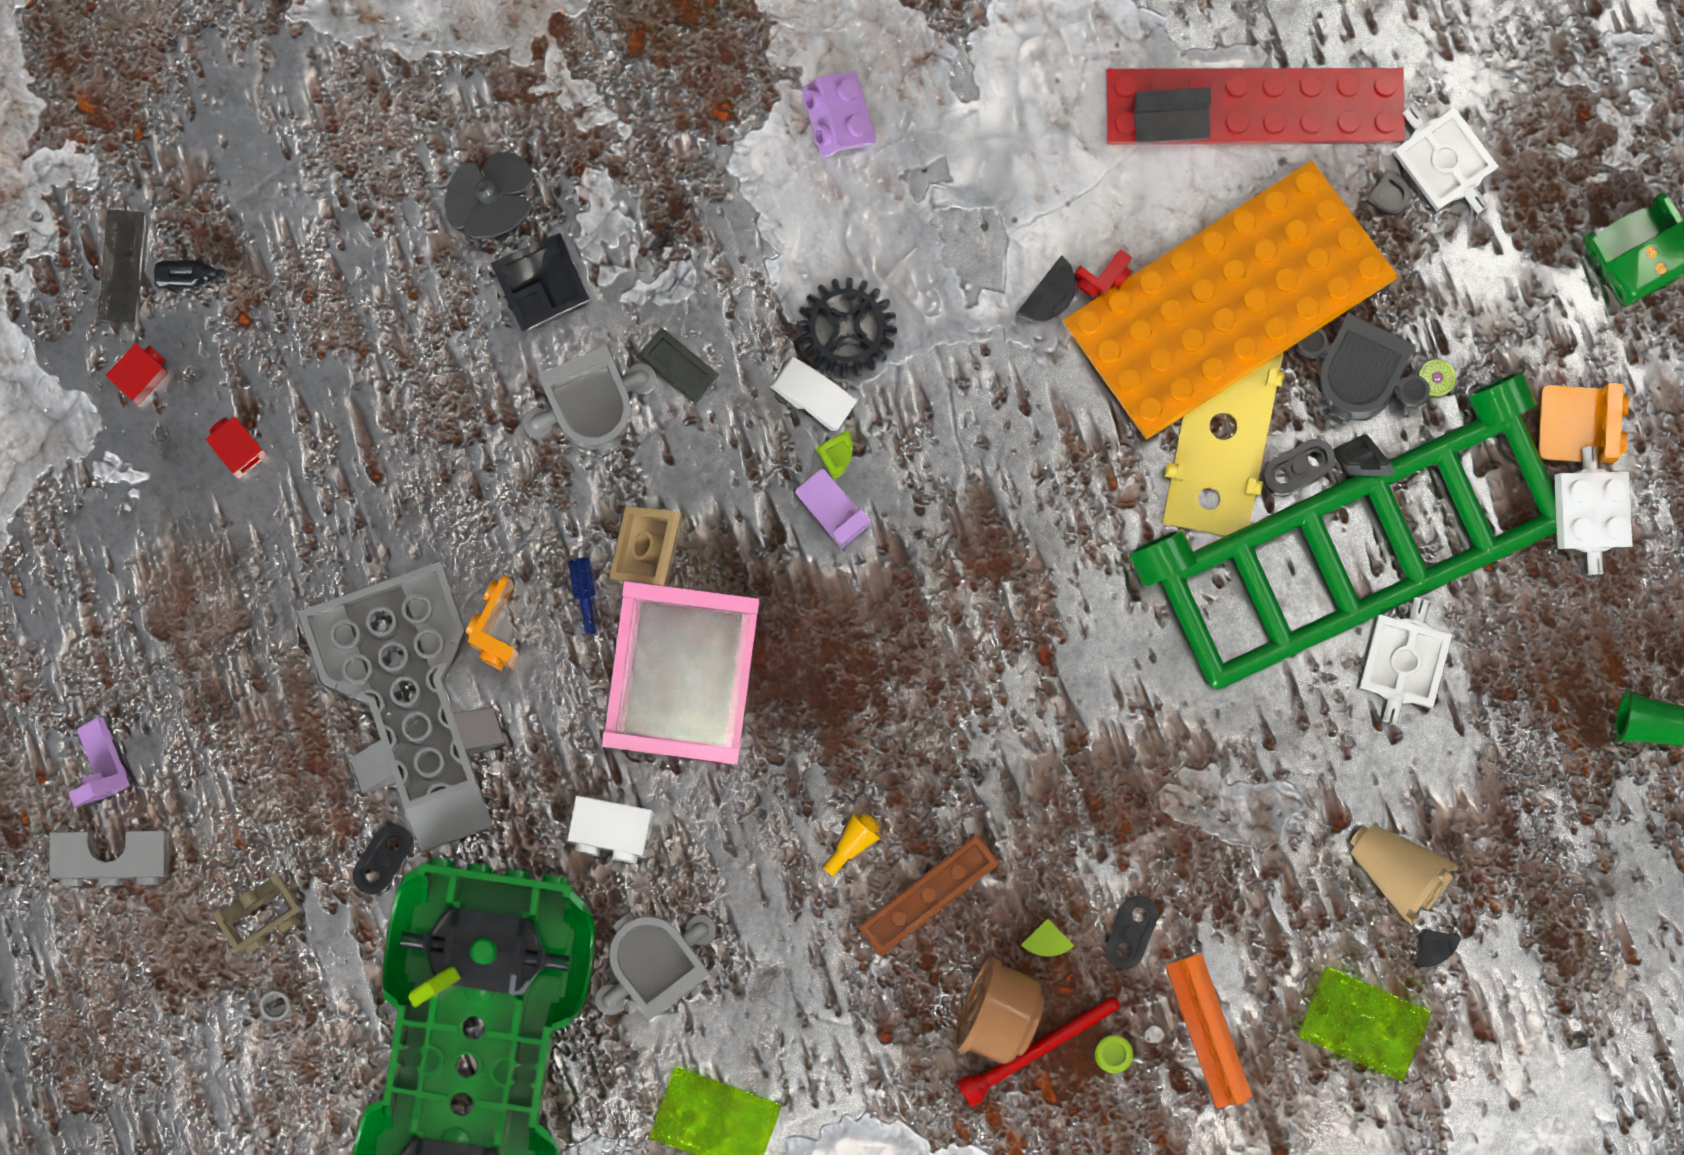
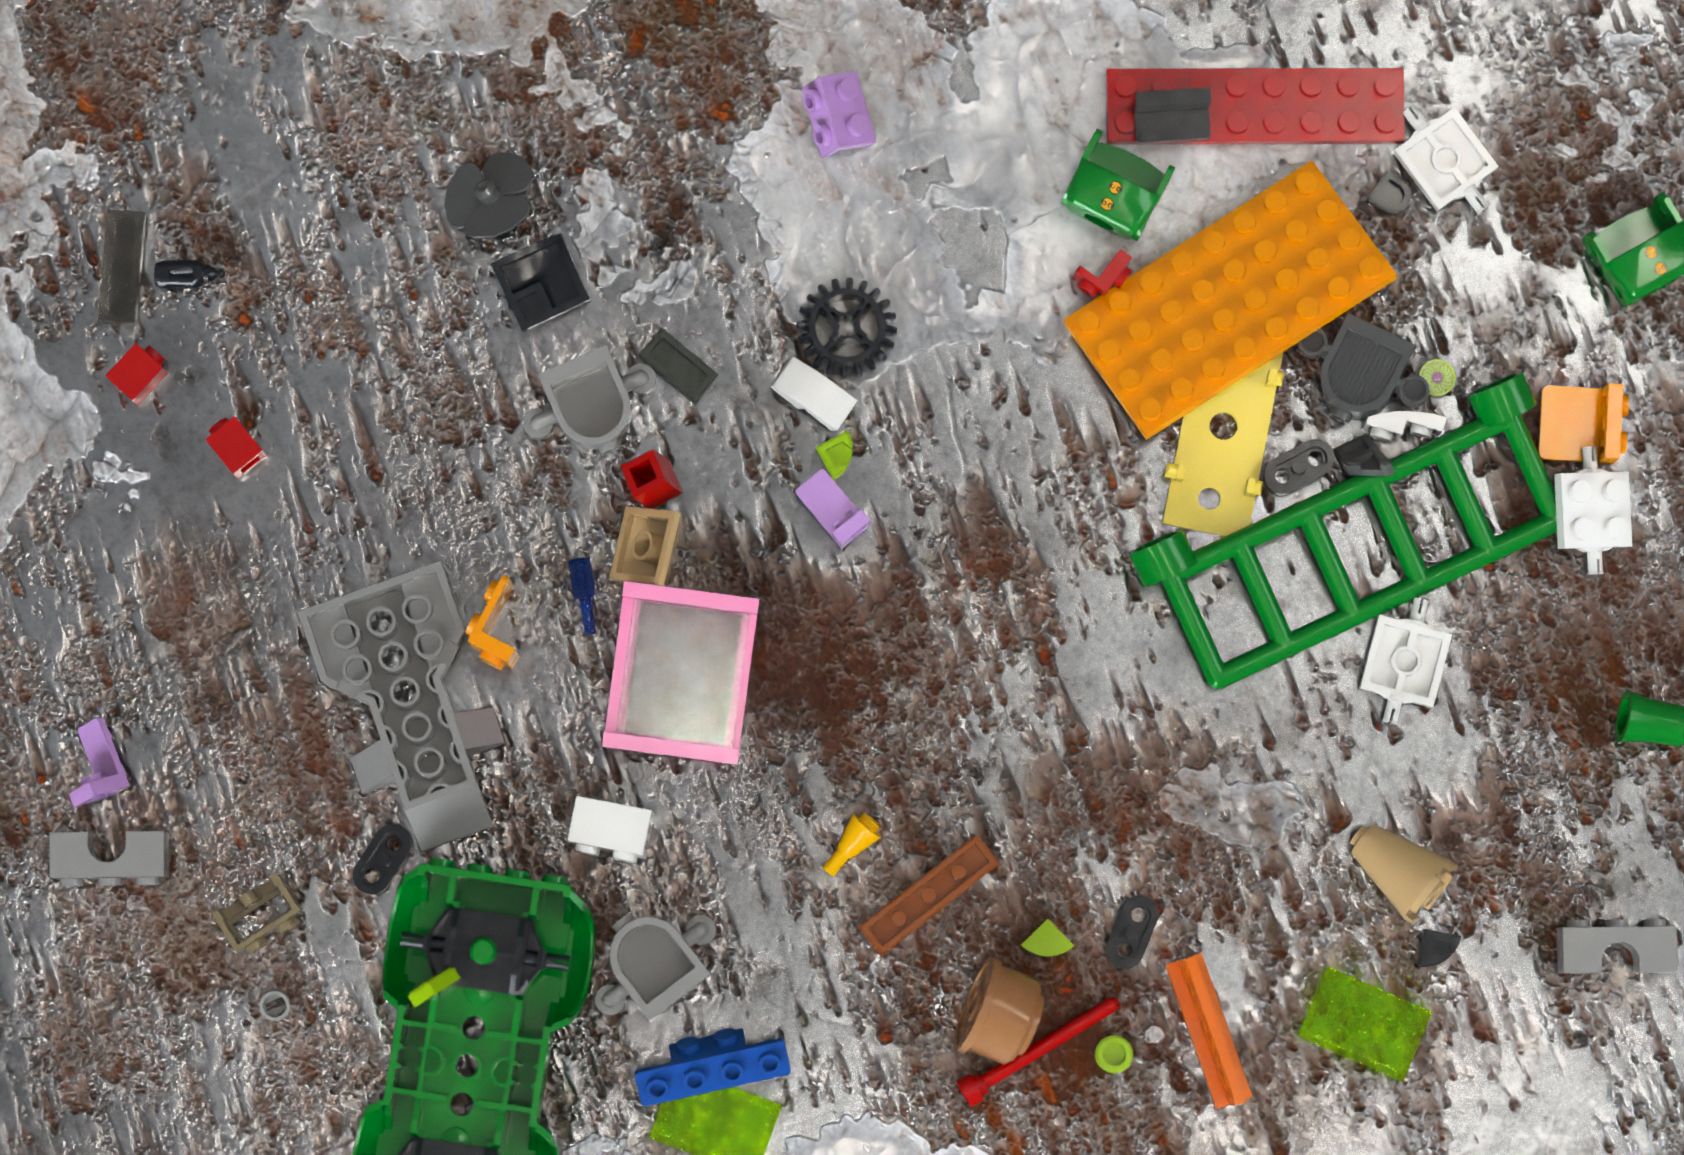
(651, 479): none -> red brick
(711, 1065): none -> blue bracket
(1051, 295): black plate -> none
(1115, 189): none -> green piece
(1392, 424): none -> white slope
(1651, 946): none -> light grey arch

